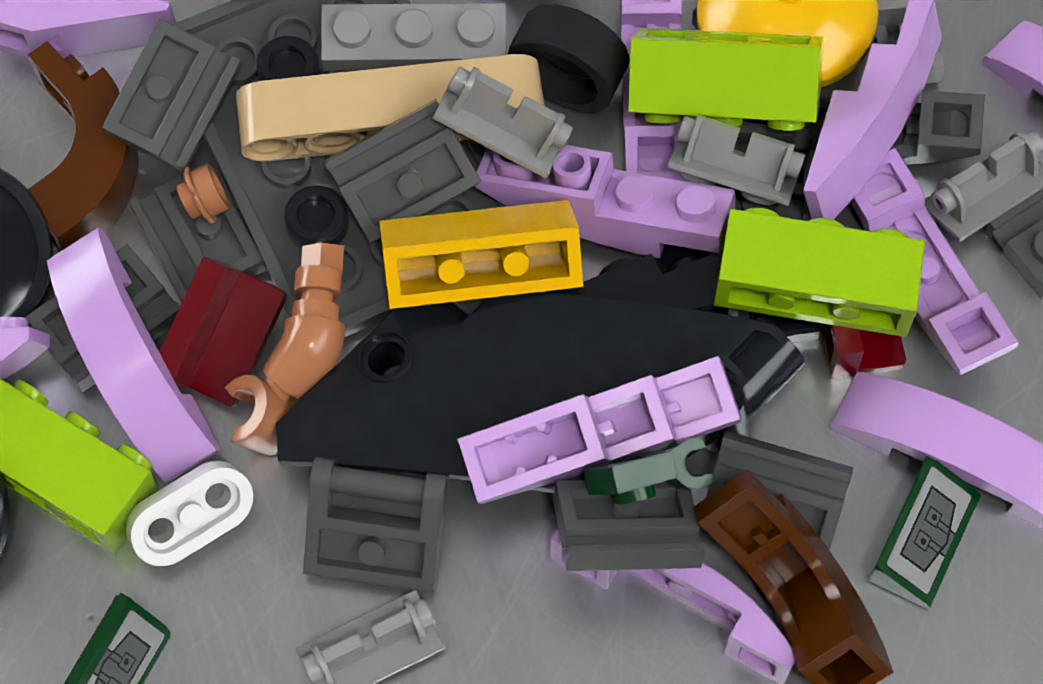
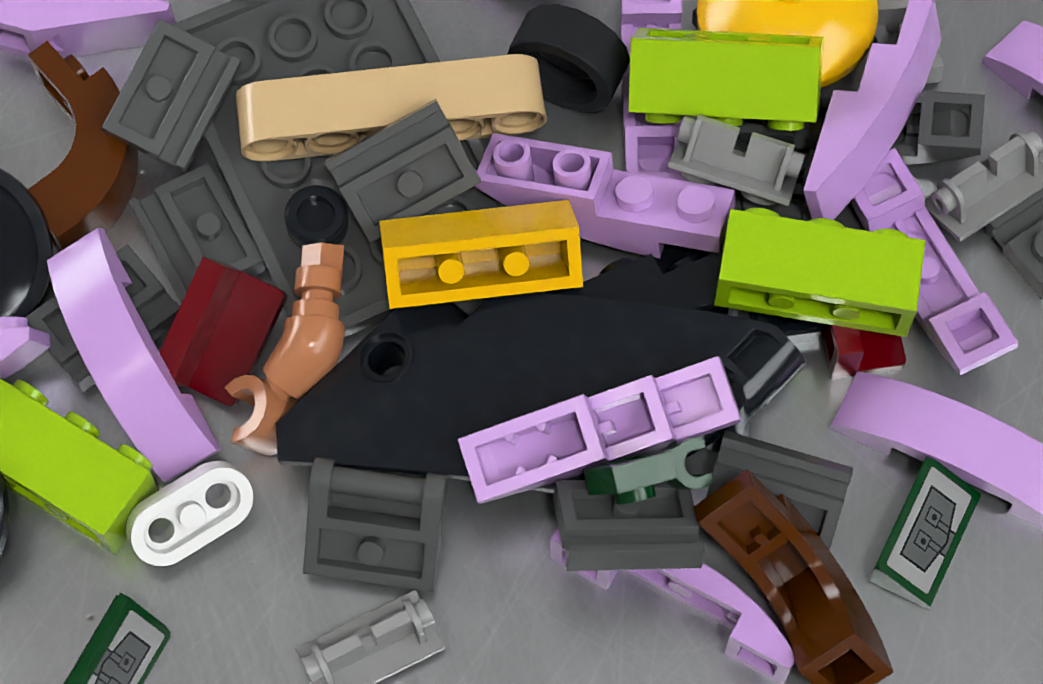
(203, 193): nougat plate -> none
(287, 59): black tile -> none
(409, 34): light grey plate -> none
(479, 109): light grey hinge -> none

